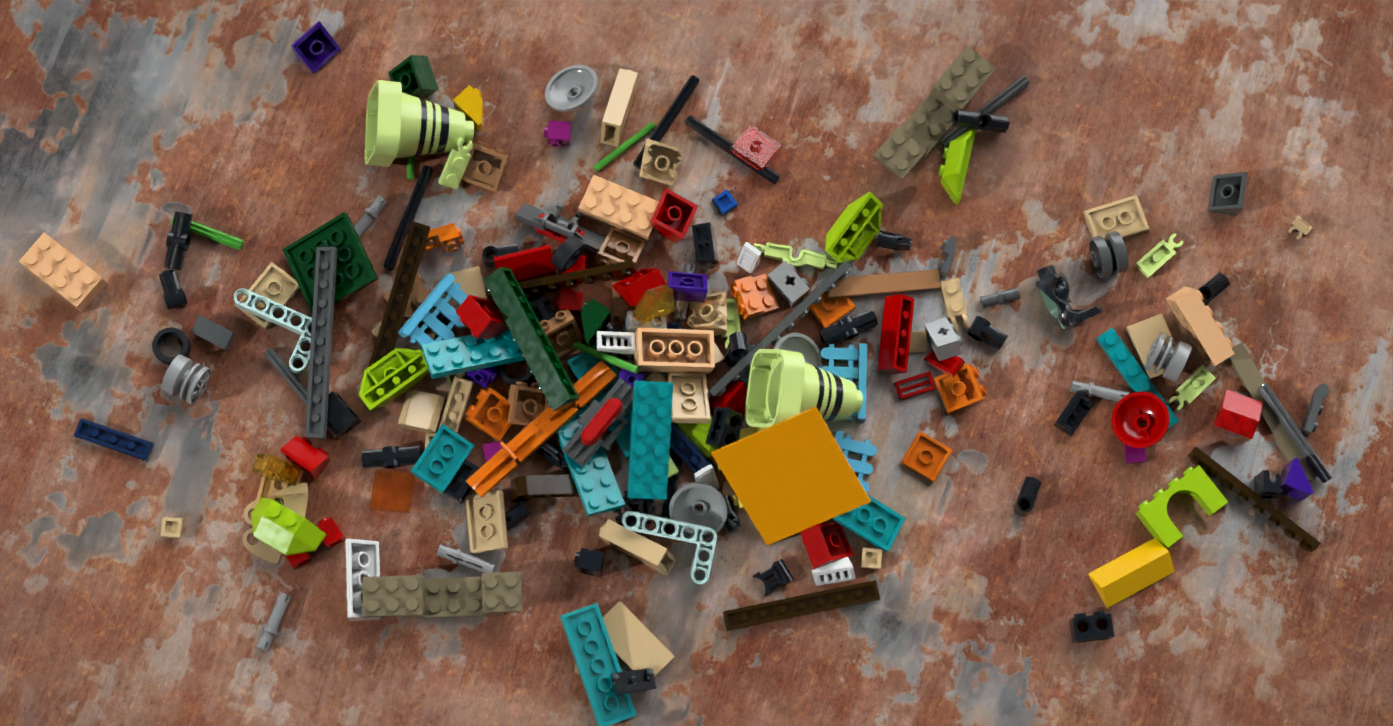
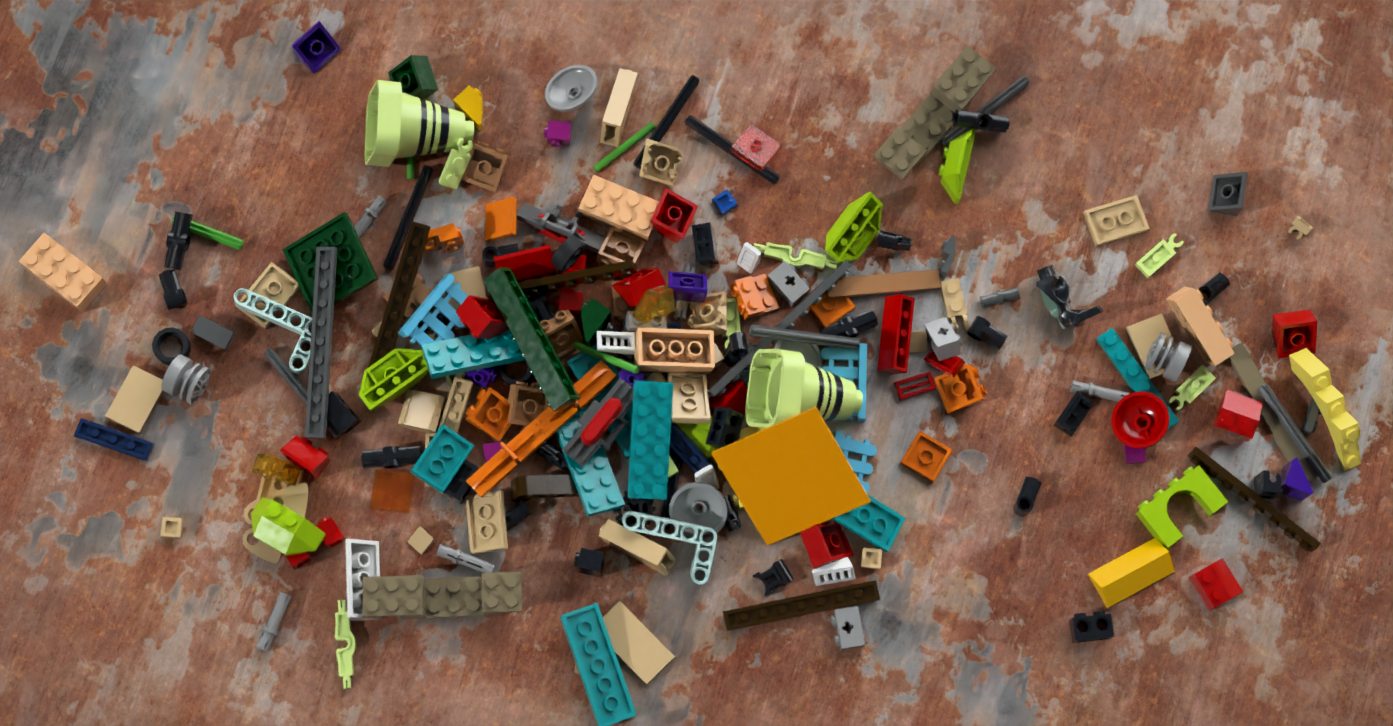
(136, 399): none -> tan tile
(344, 655): none -> yellowish green piece
(421, 540): none -> tan slope
(500, 219): none -> orange tile
(633, 681): black hinge -> none
(804, 337): none -> dark grey axle
(852, 618): none -> light grey brick
(1108, 254): dark grey wheel -> none
(1216, 584): none -> red slope
(1294, 332): none -> red slope
(1331, 403): none -> light yellow arch

